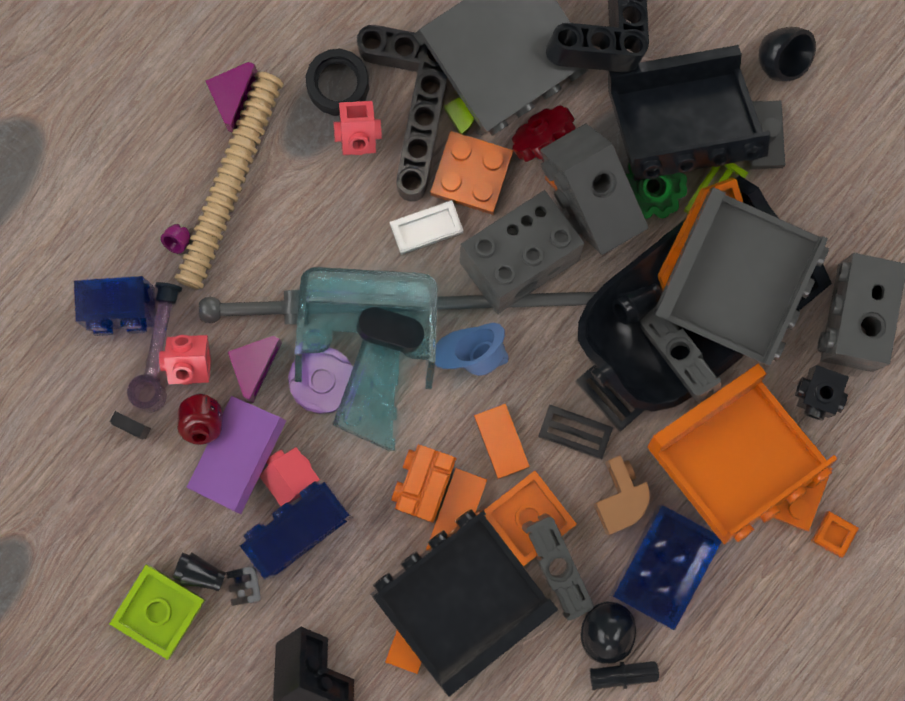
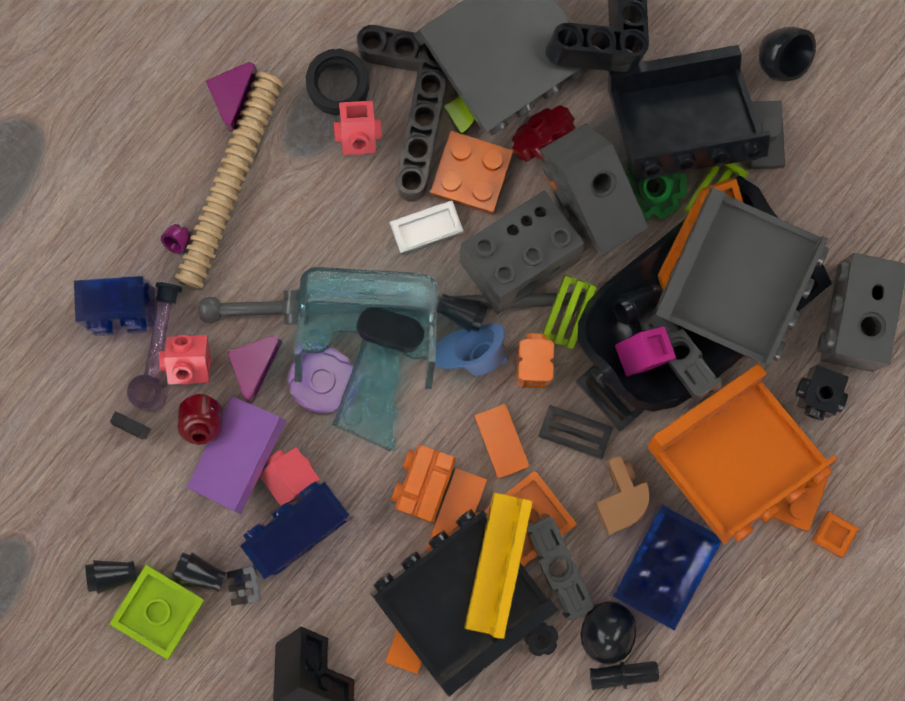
(109, 575): none -> black cone
(462, 311): none -> black cone
(498, 565): none -> yellow fence
(534, 361): none -> orange brick
(546, 647): none -> black plate
(579, 284): none -> lime tile
(645, 351): none -> dark pink brick

